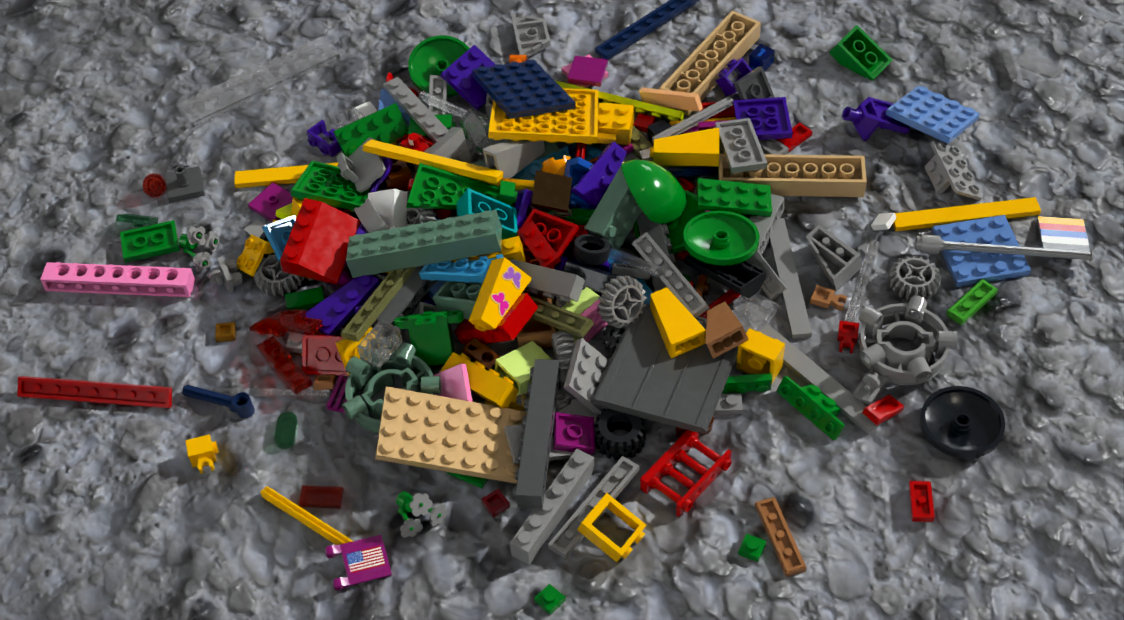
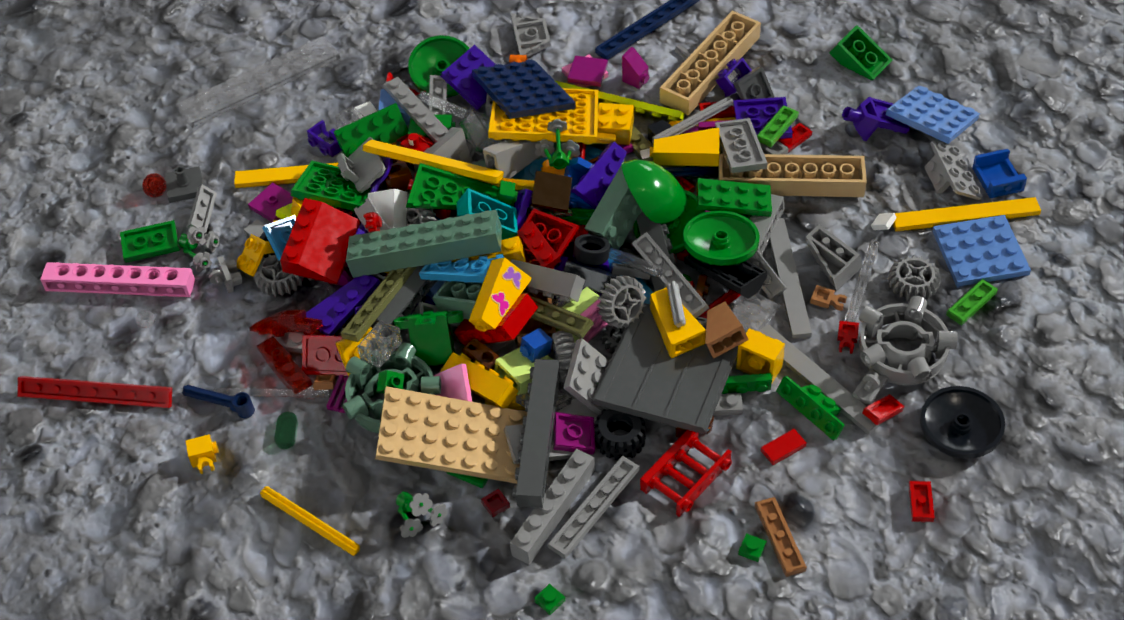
(137, 220): clear green plate -> none
(202, 208): none -> light grey plate
(225, 332): pearl gold tile -> none
(304, 299): green tile -> none
(321, 496): clear red tile -> none
(362, 559): magenta flag -> none
(373, 221): none -> red plate
(389, 379): none -> green plate
(536, 345): none -> blue brick
(561, 157): none -> plant
(600, 540): yellow window -> none
(634, 69): none -> magenta slope
(643, 121): red tile -> none
(671, 99): light nougat tile -> none
(676, 304): none -> light grey axle
(761, 57): clear blue brick -> none
(777, 126): none -> bright green tile
(783, 446): none -> red tile
(998, 174): none -> blue panel
(1058, 238): flag -> none

